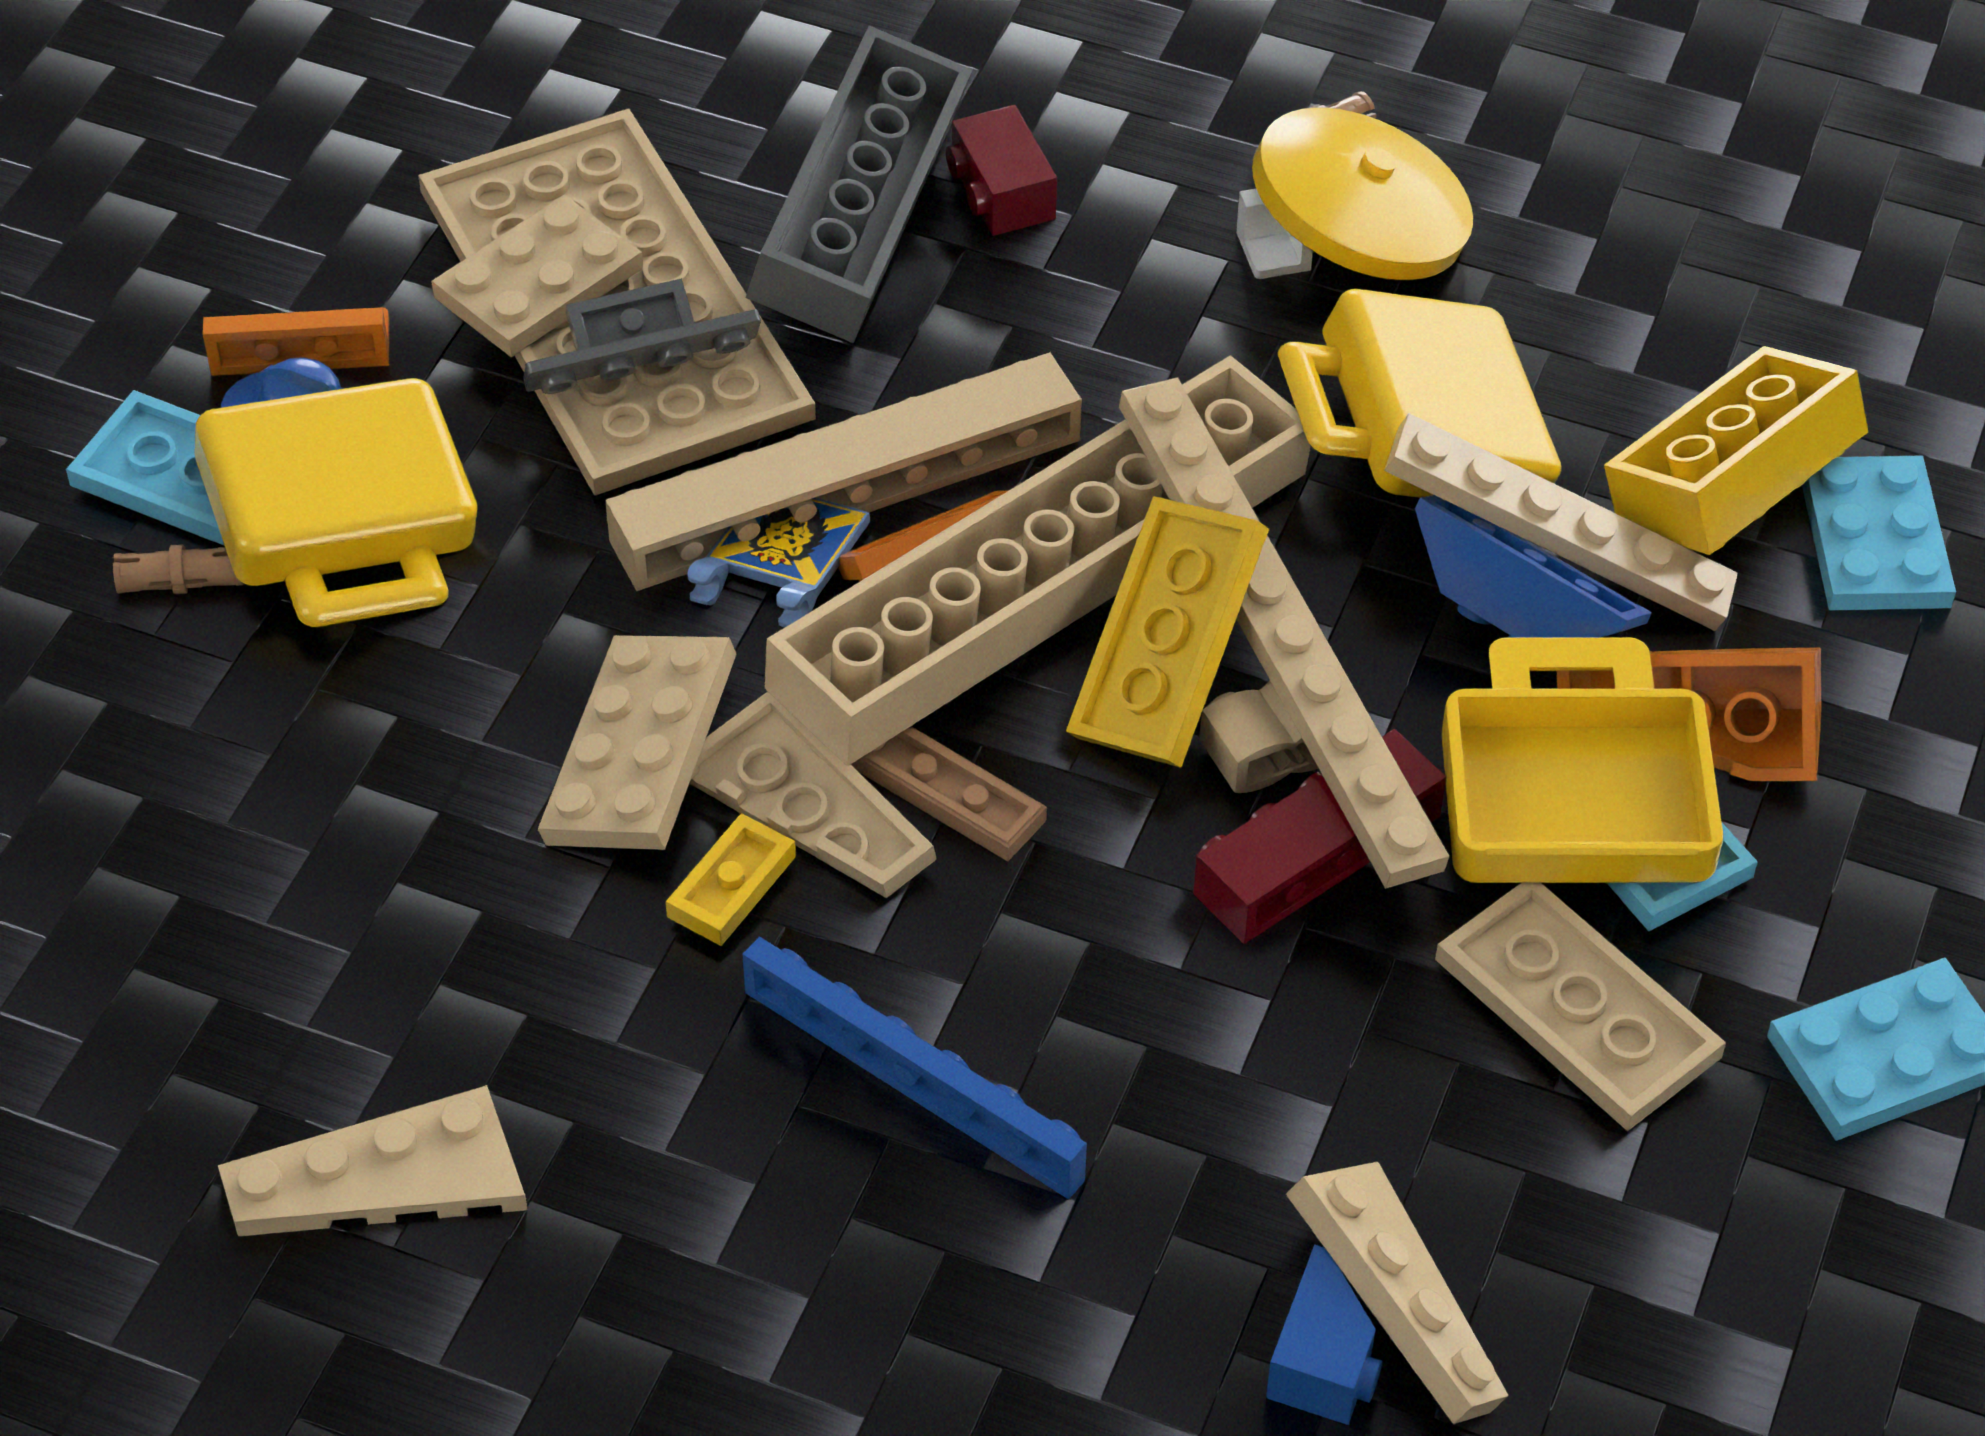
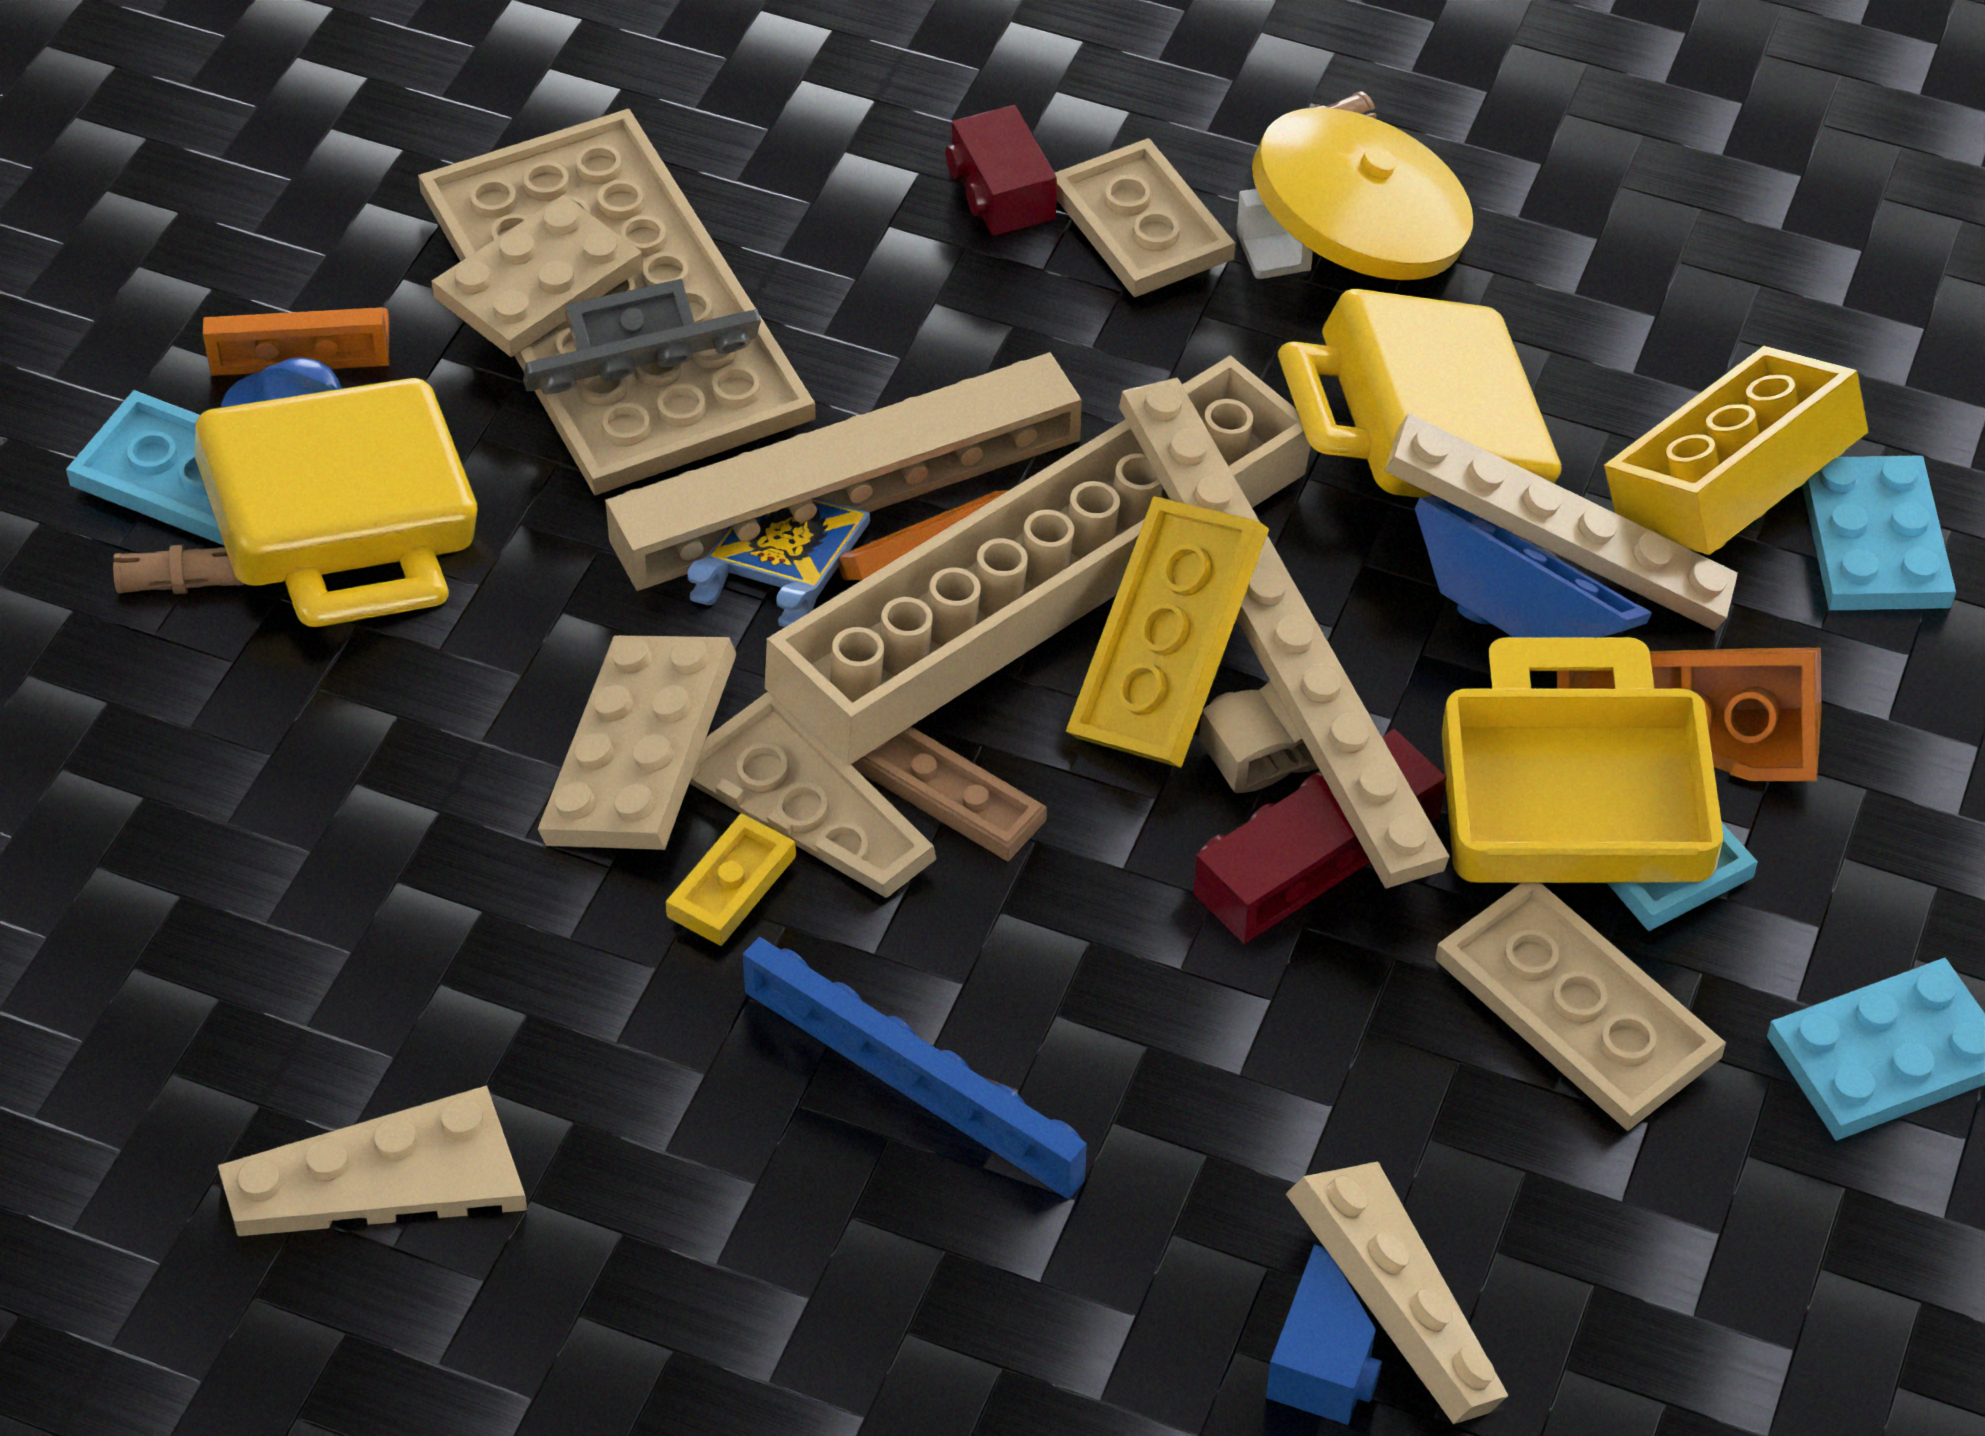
(858, 184): dark grey brick -> none
(1142, 217): none -> tan plate

